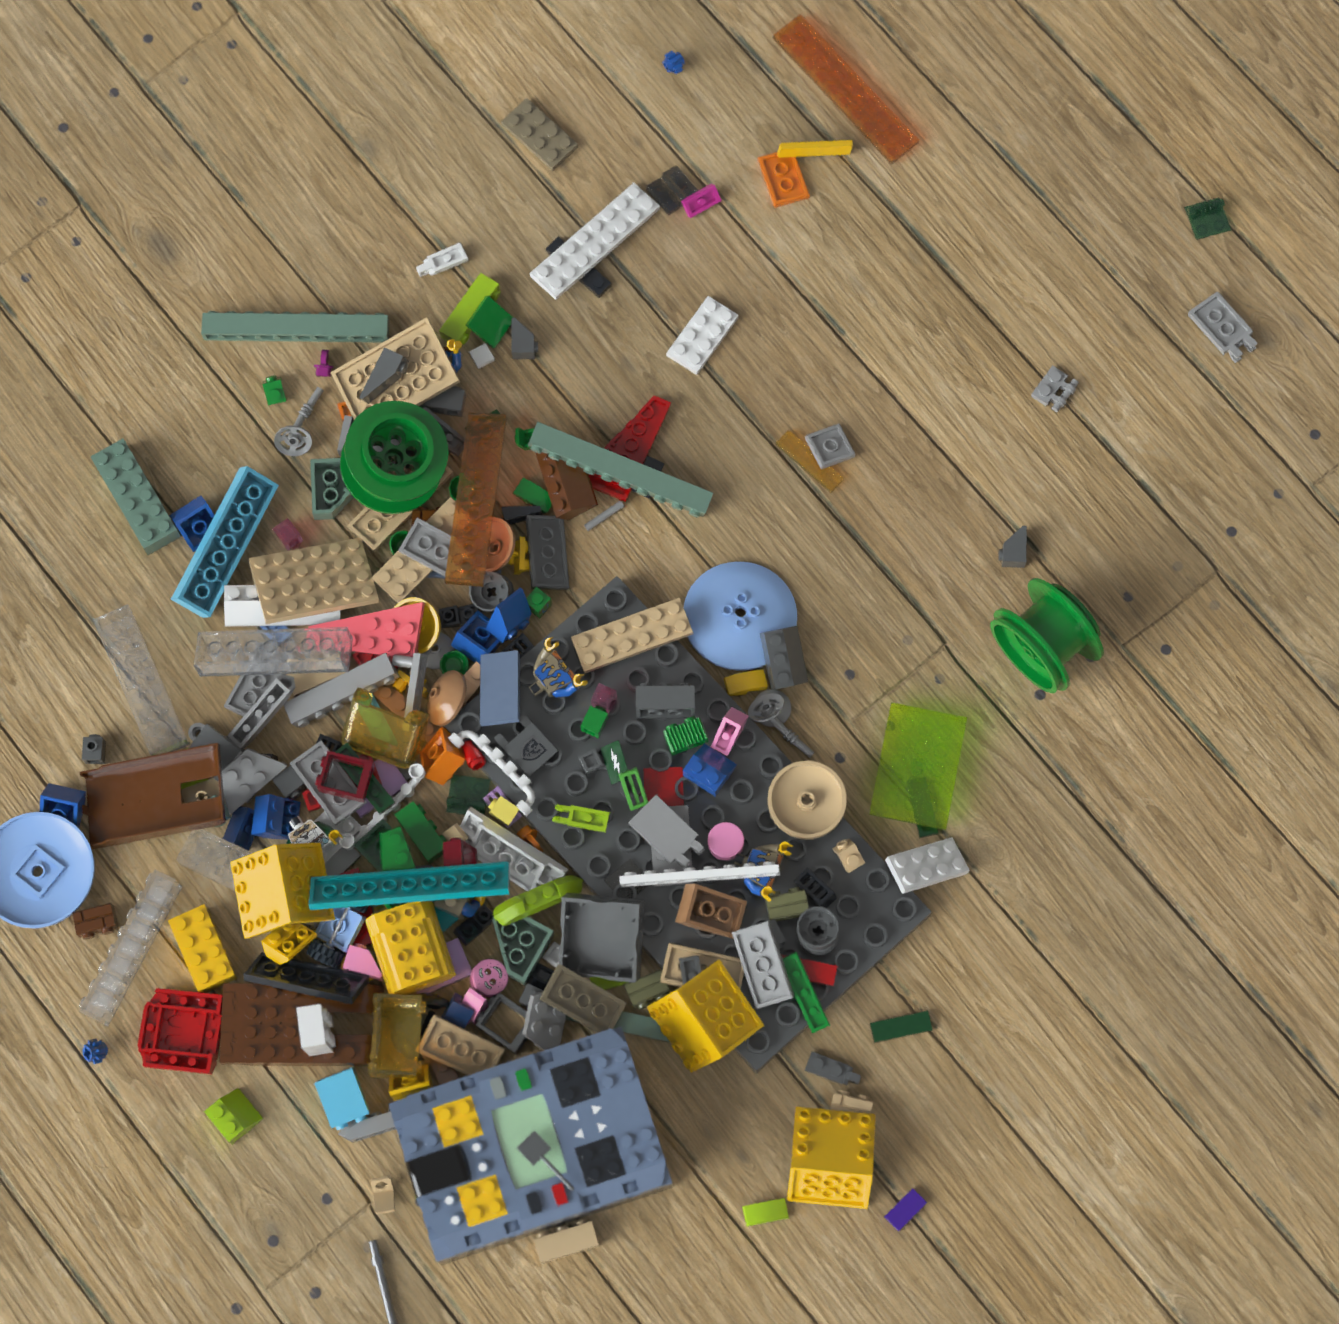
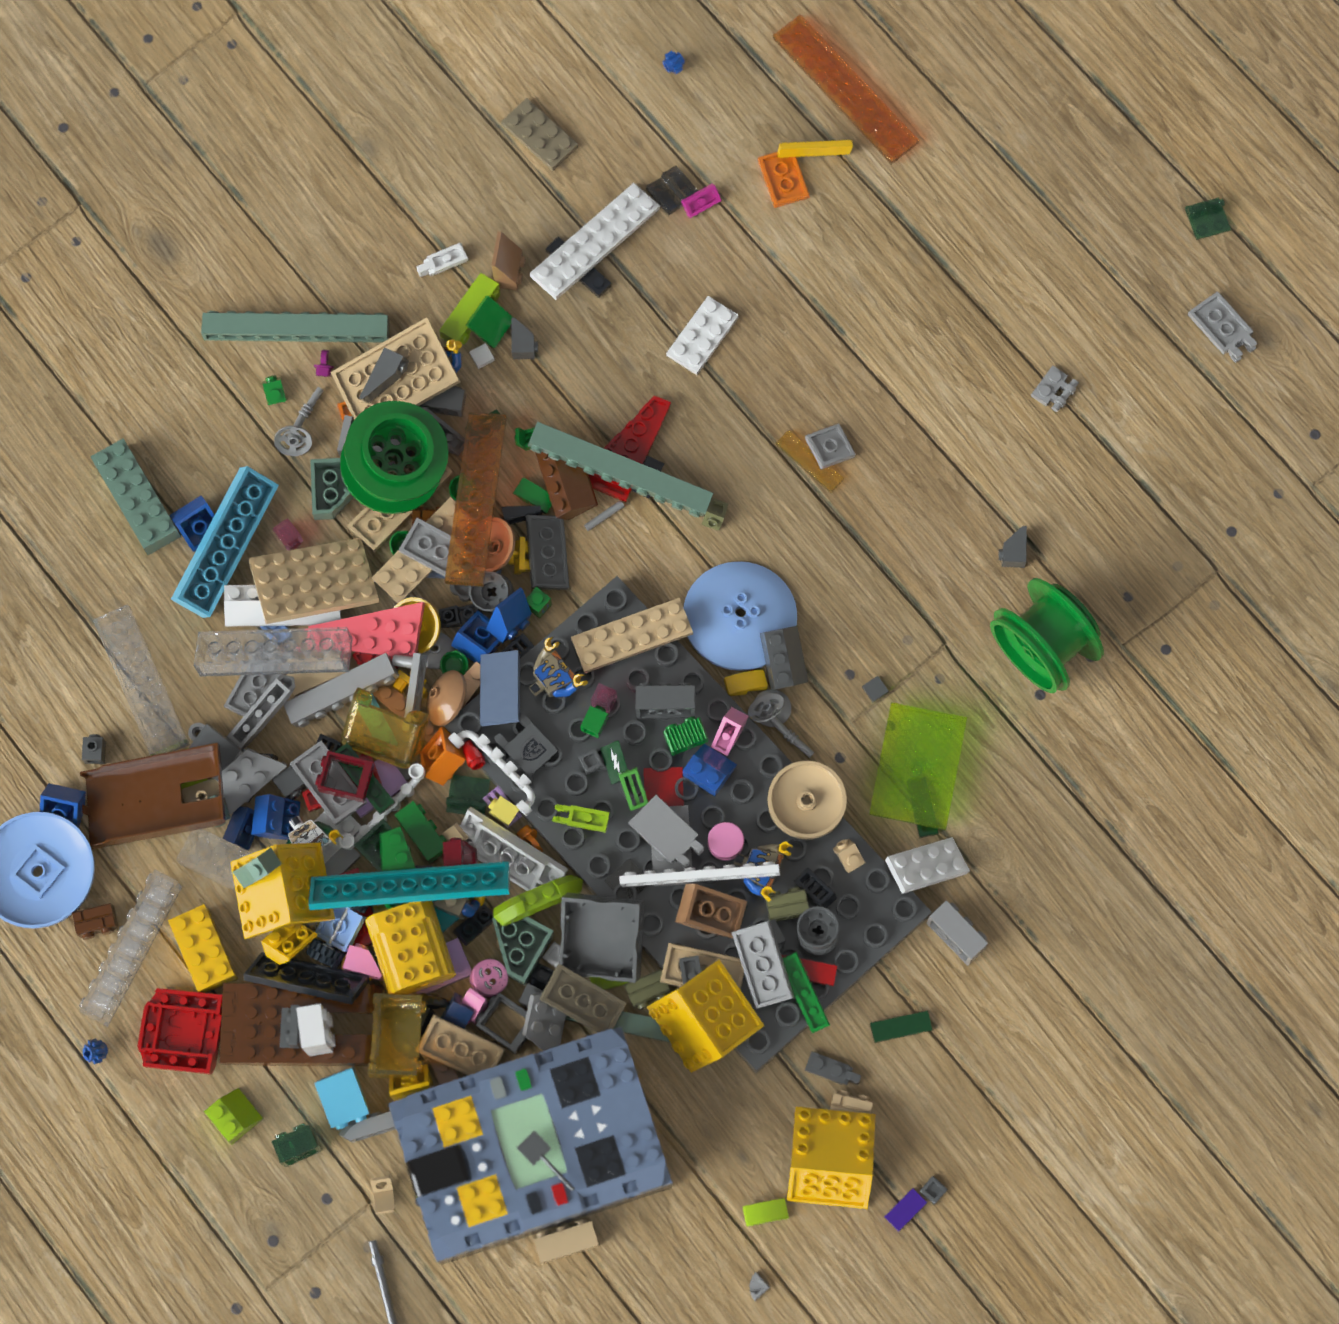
(257, 868): none -> sand green slope
(289, 1028): none -> dark grey bracket
(296, 1145): none -> clear green brick
(461, 591): none -> dark grey tile
(507, 263): none -> medium nougat slope
(715, 514): none -> olive bracket
(757, 1286): none -> light grey tile
(875, 689): none -> dark grey tile
(933, 1190): none -> dark grey tile
(957, 932): none -> light grey brick

